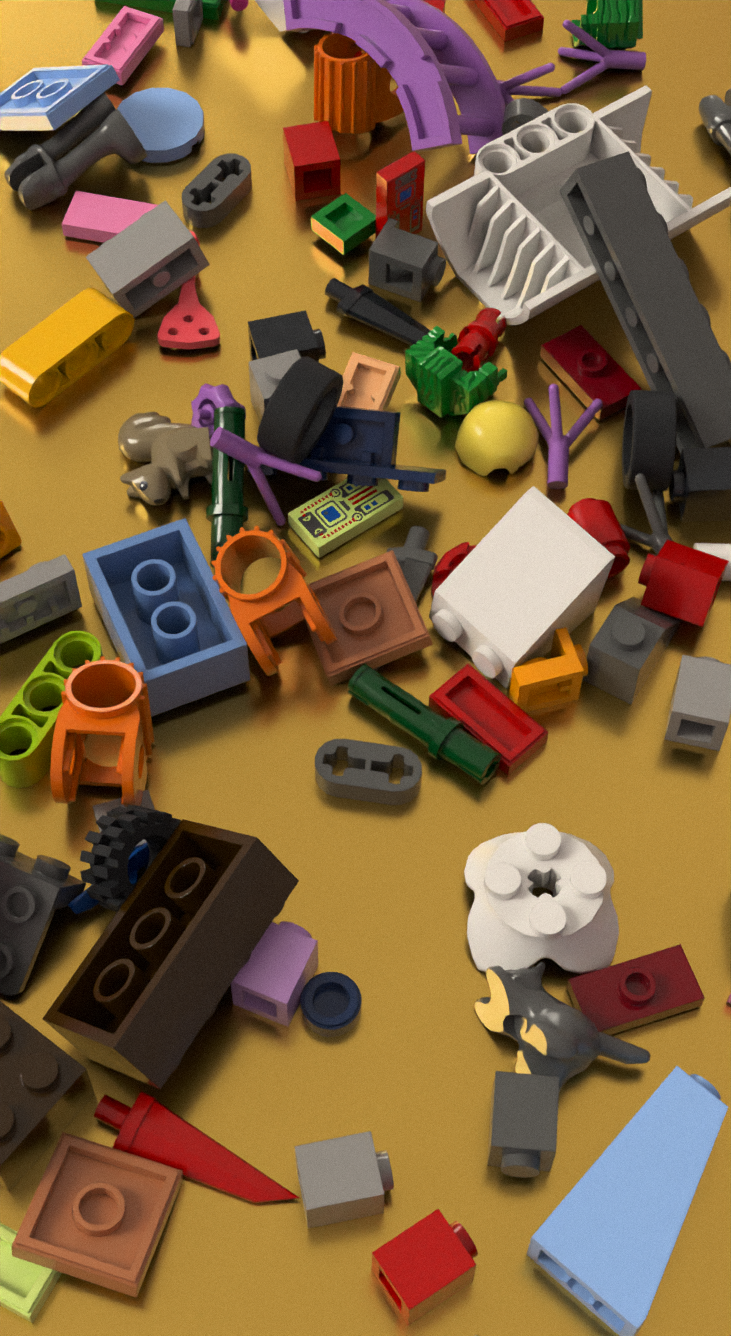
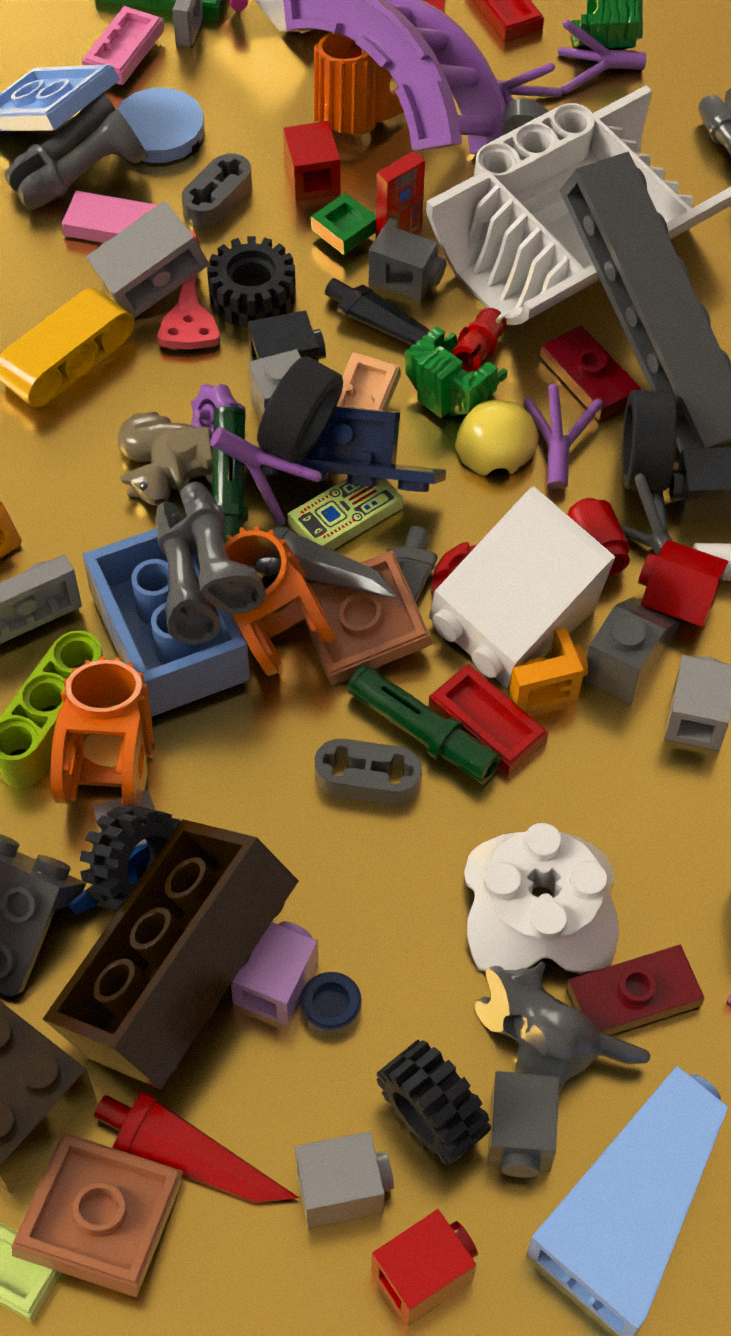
(221, 583): none -> dark grey piece
(248, 262): none -> black tyre
(326, 566): none -> dark grey bar
(433, 1102): none -> black tyre

